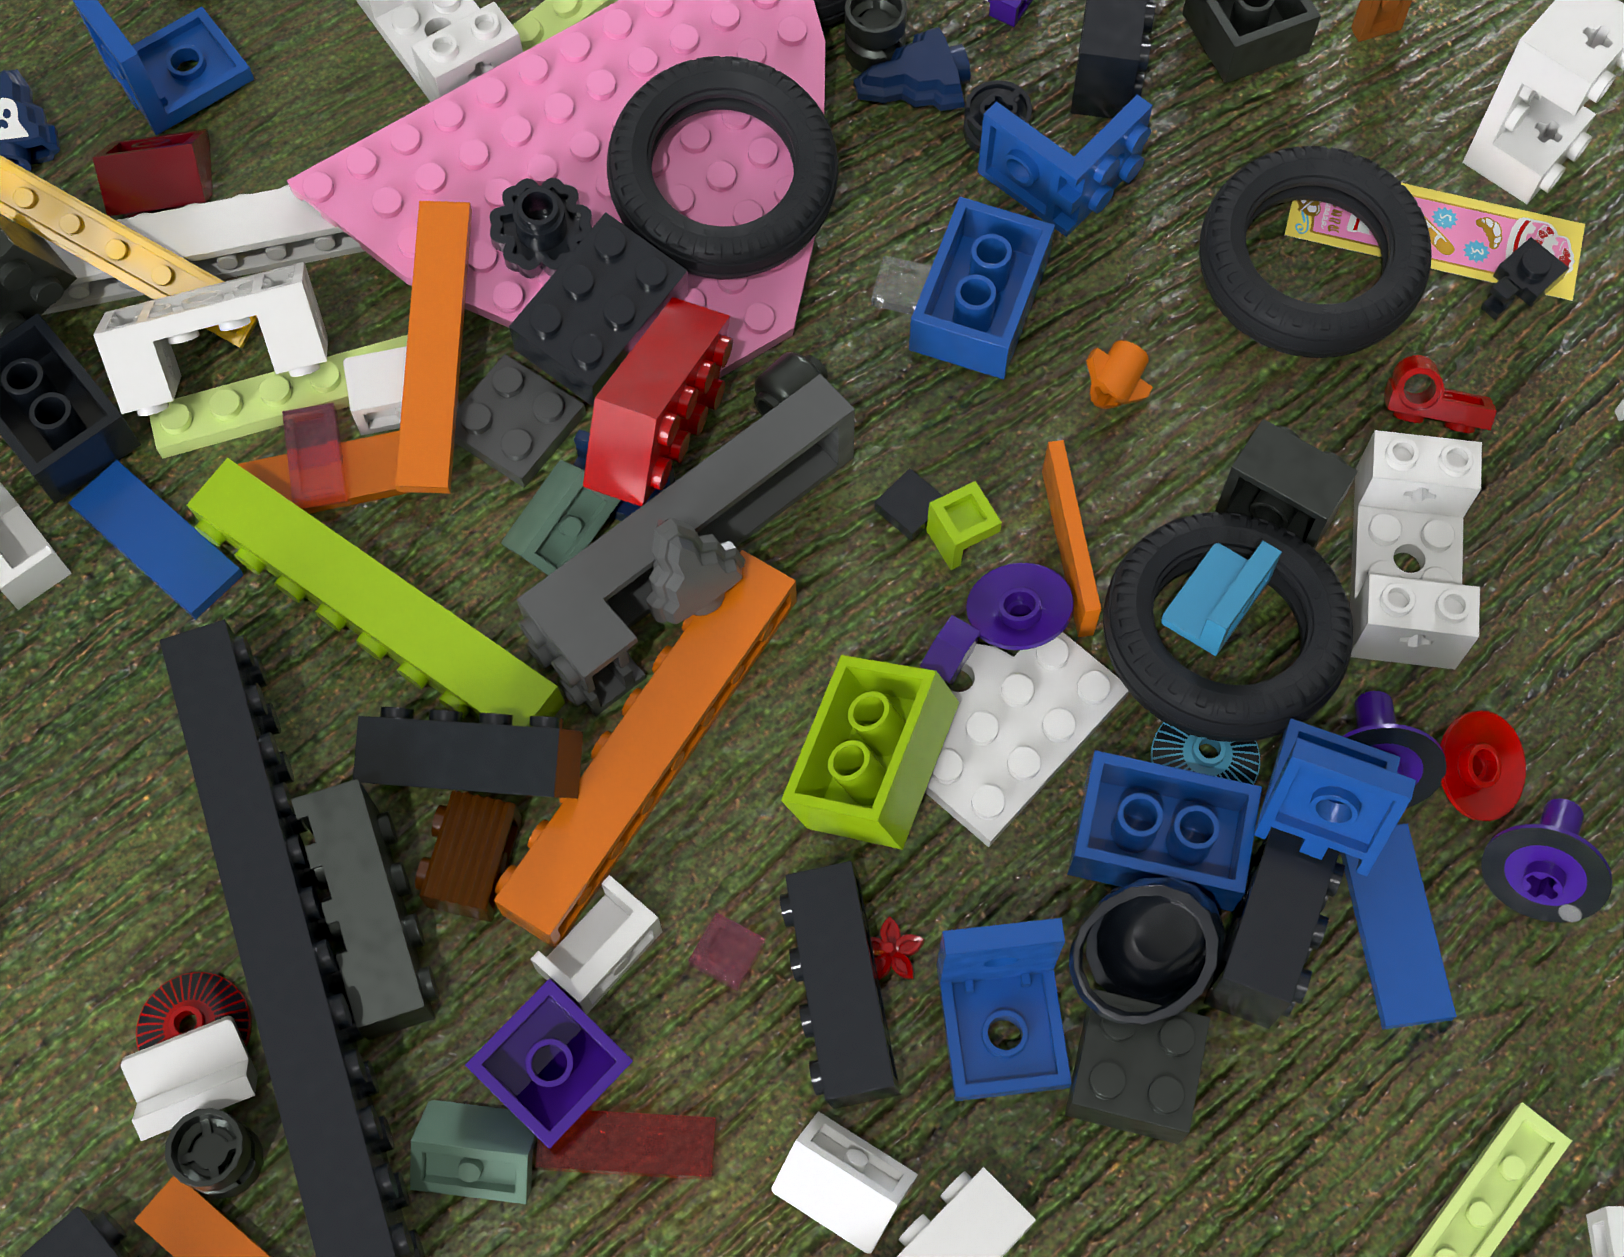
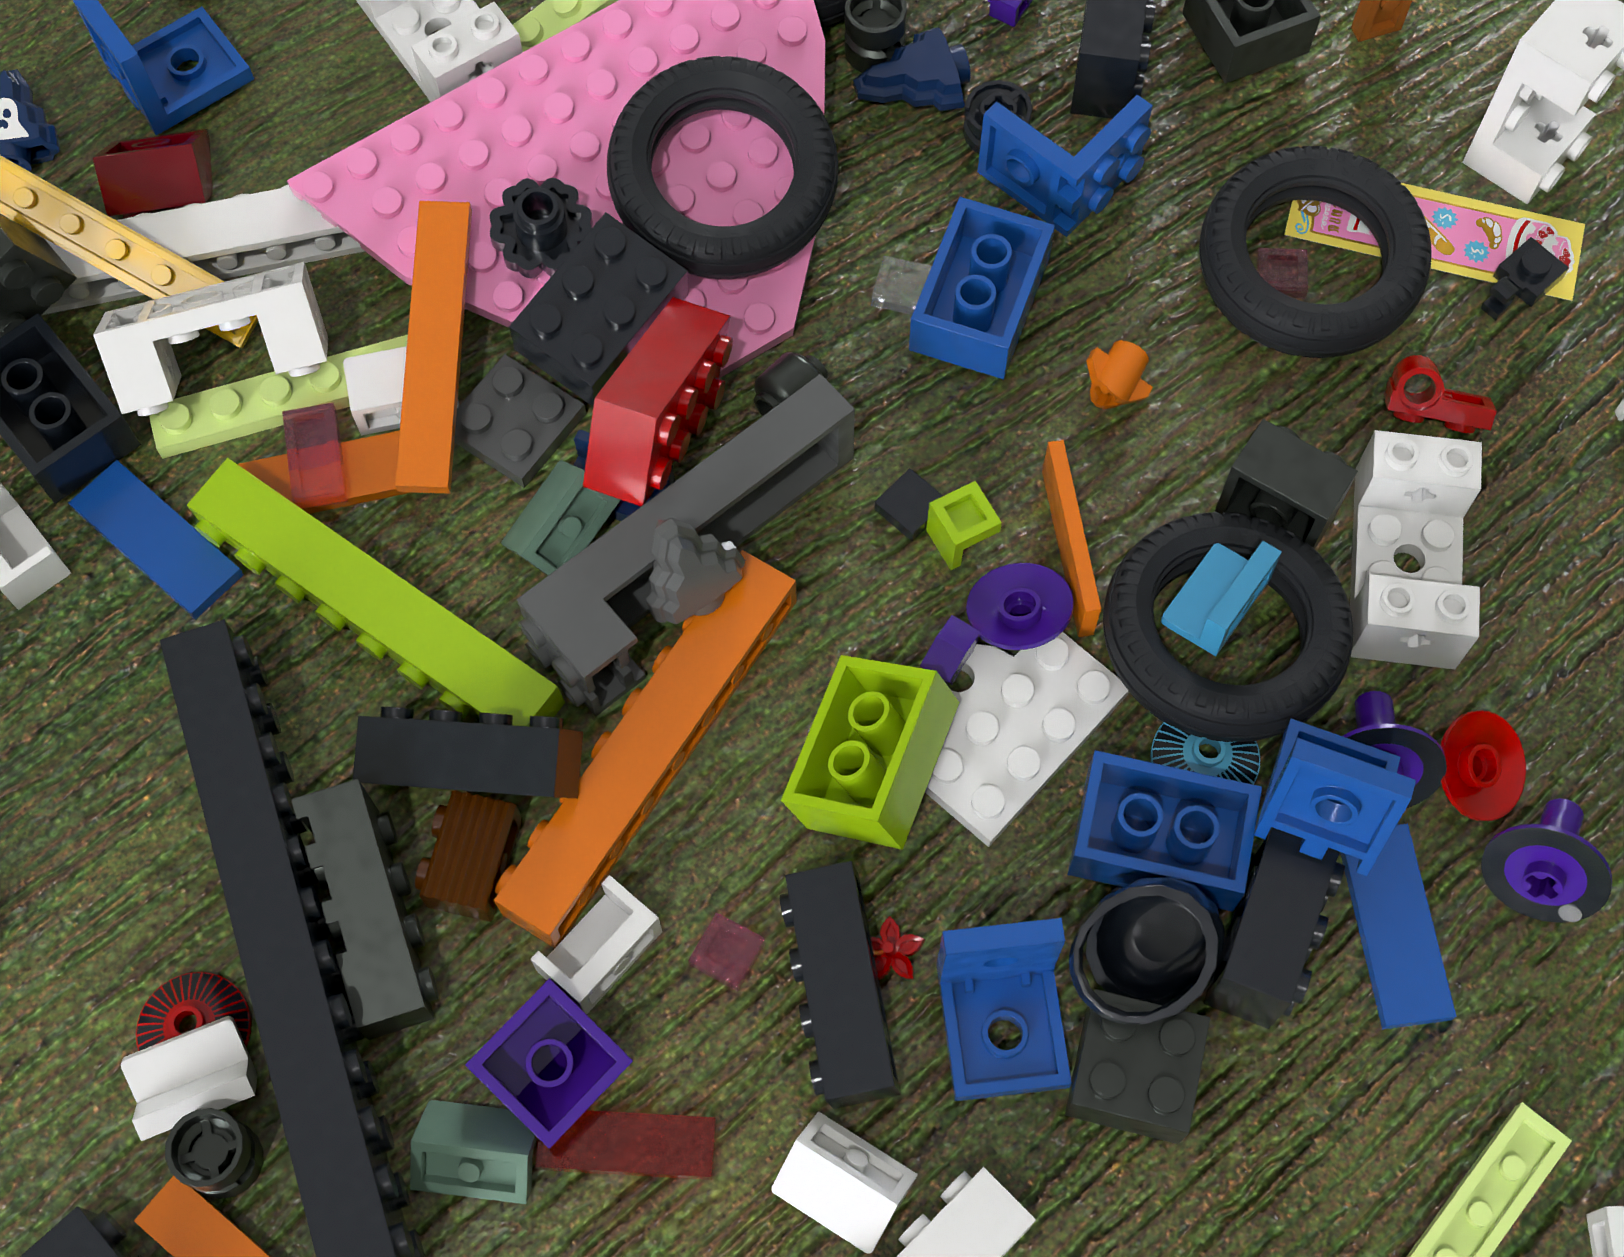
(1284, 270): none -> clear pink tile

